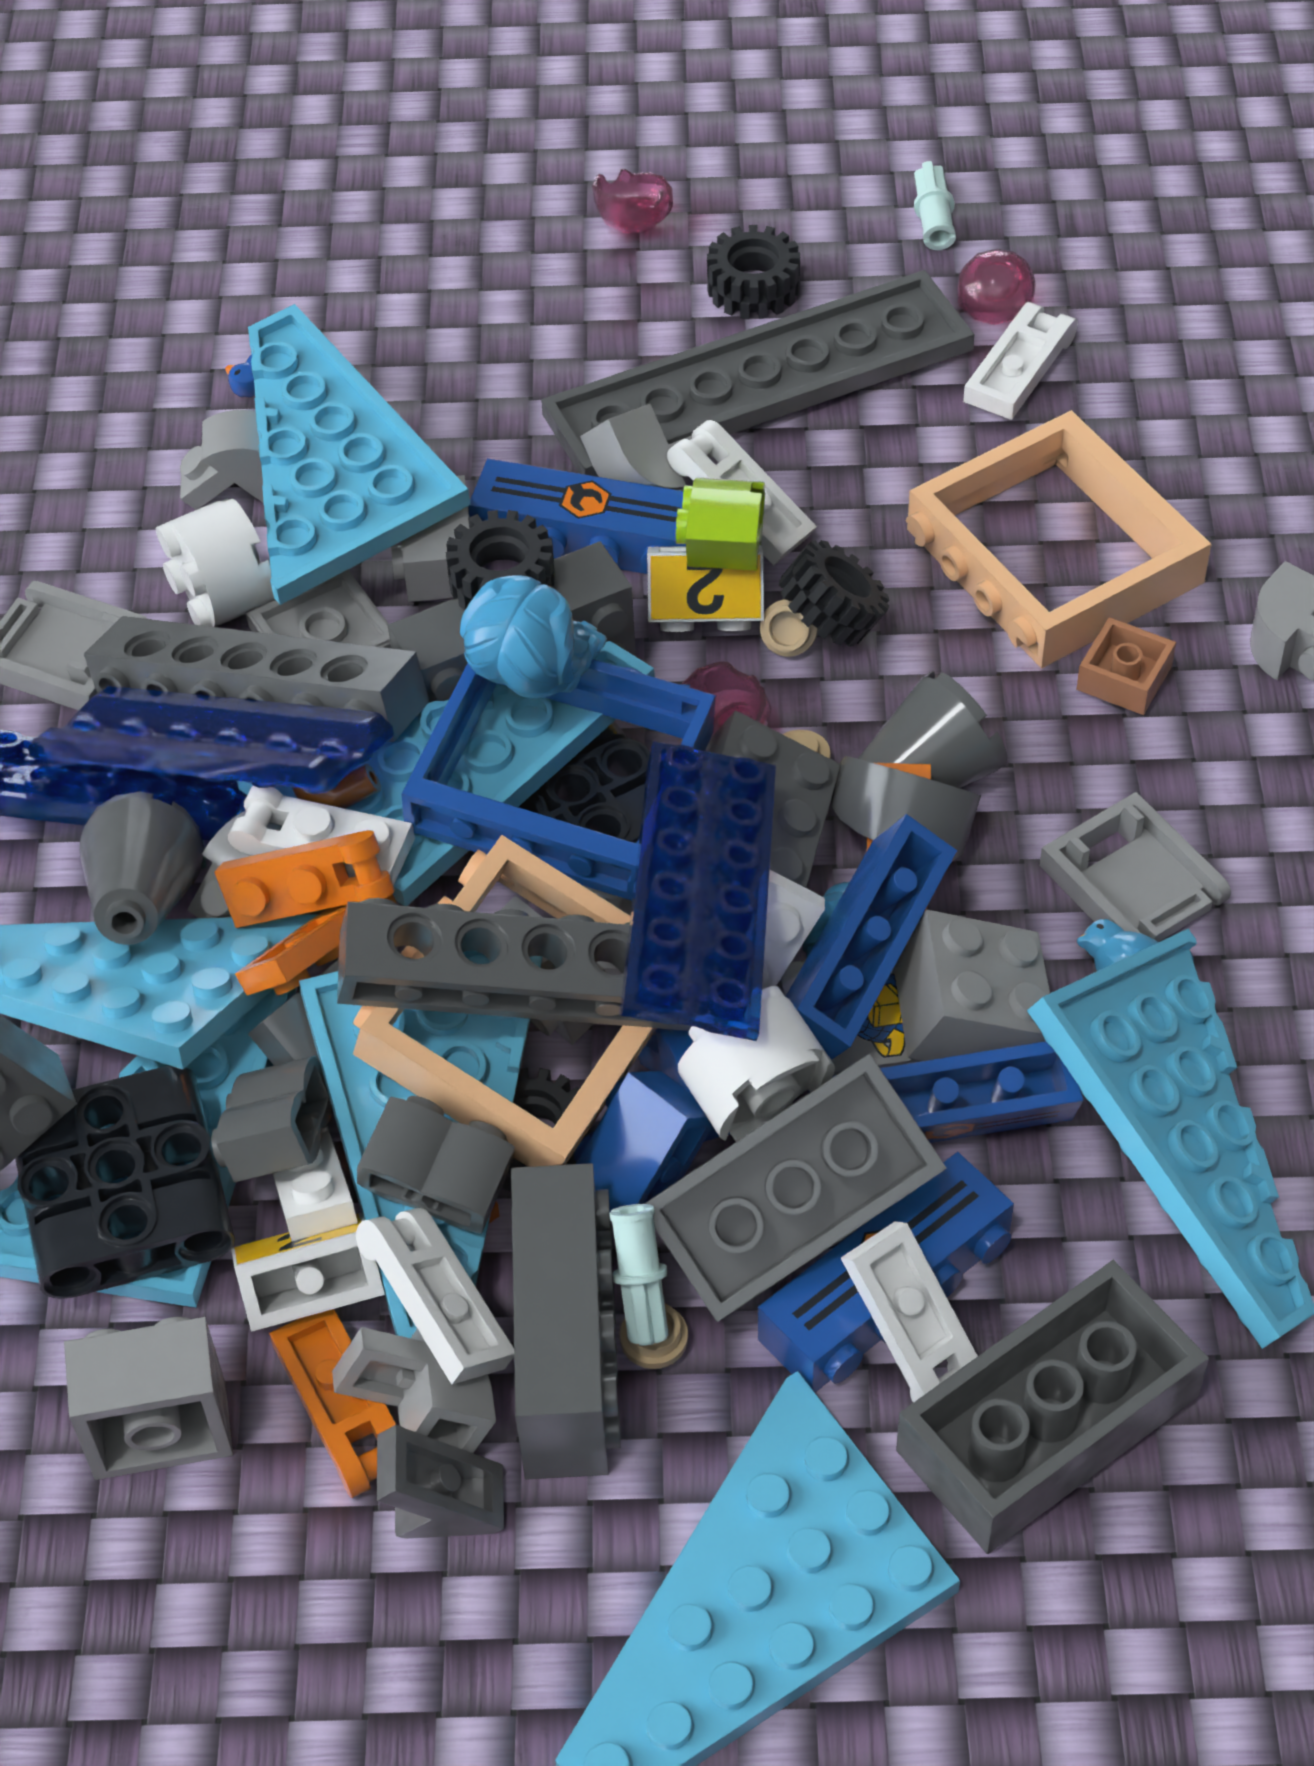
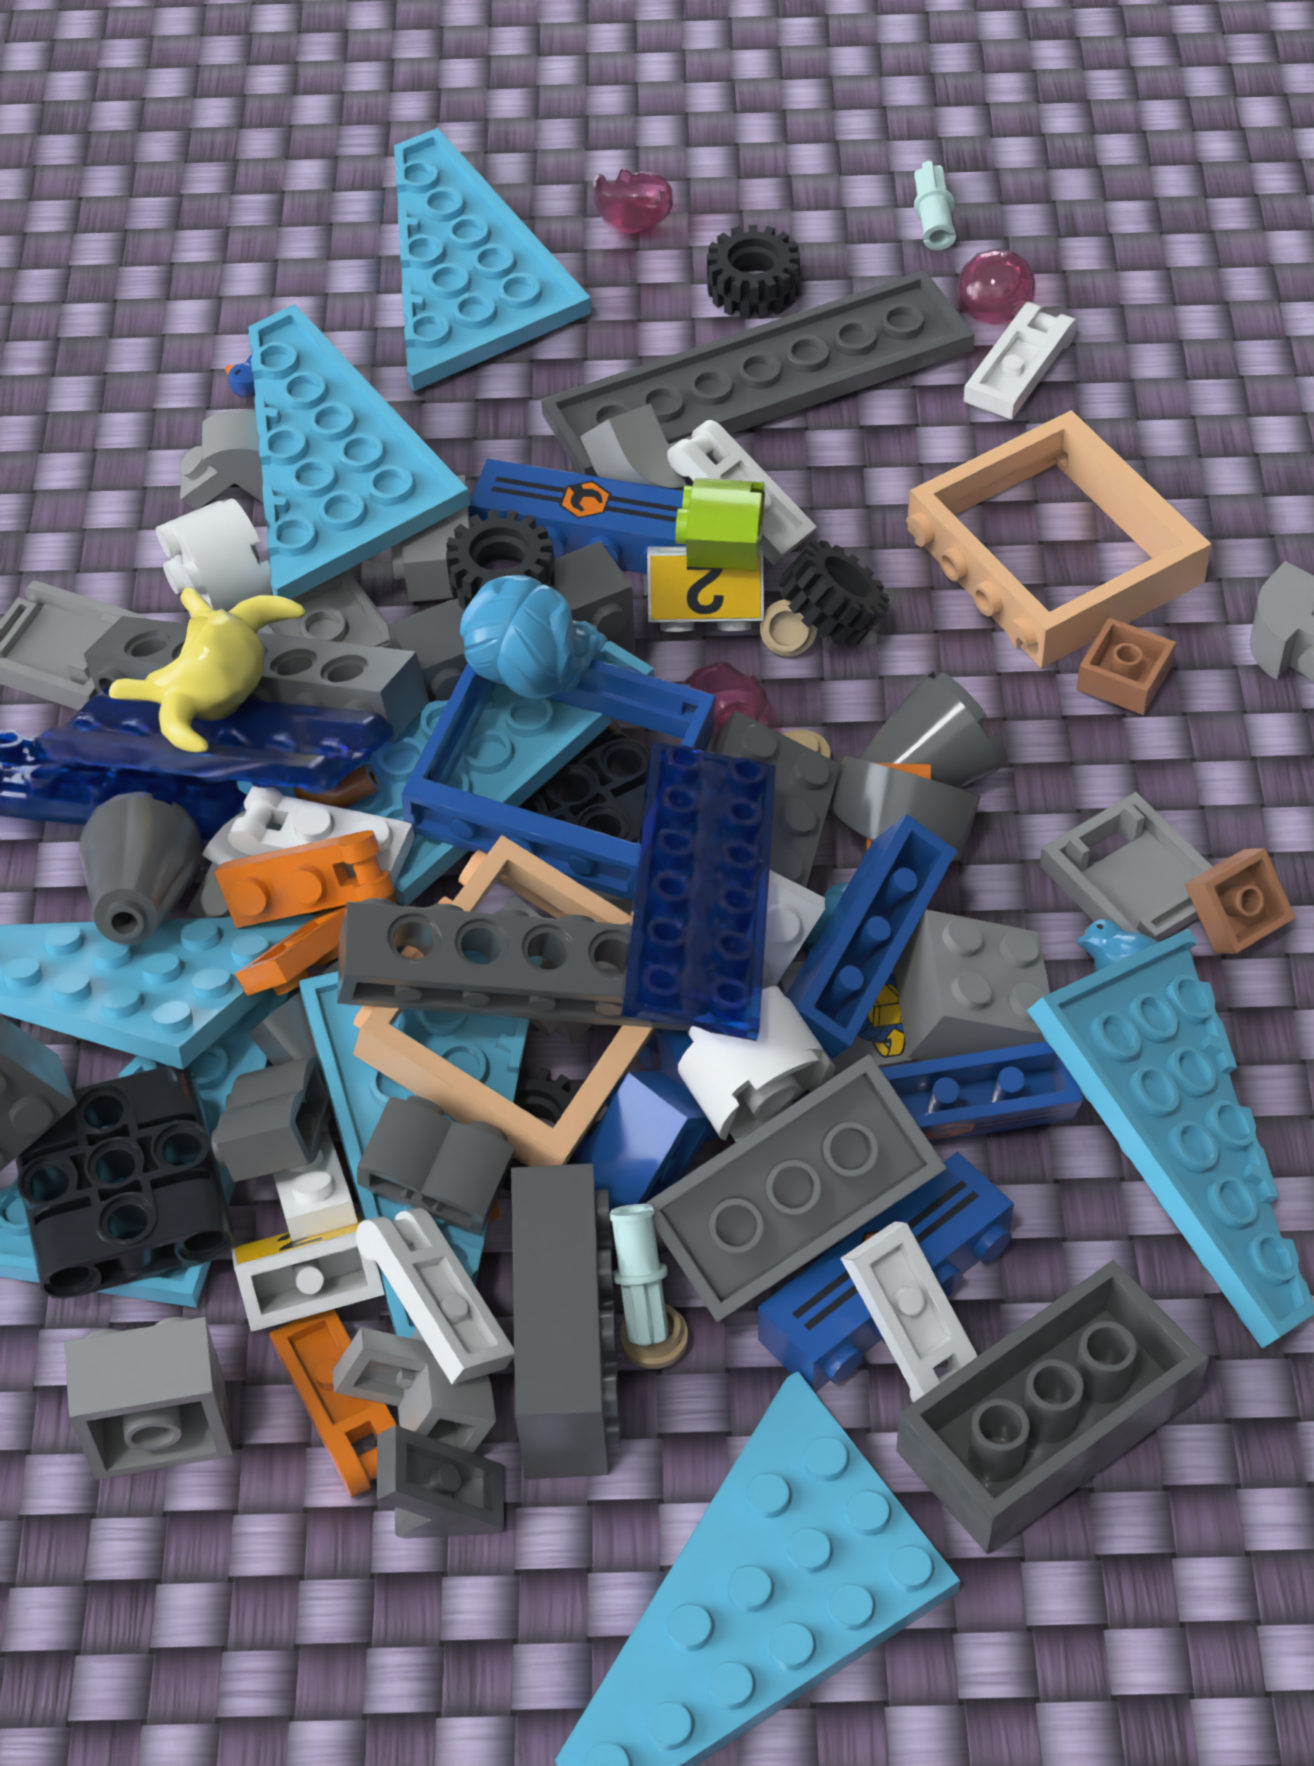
(215, 668): none -> light yellow piece
(469, 266): none -> medium azure wing
(1240, 900): none -> nougat piece

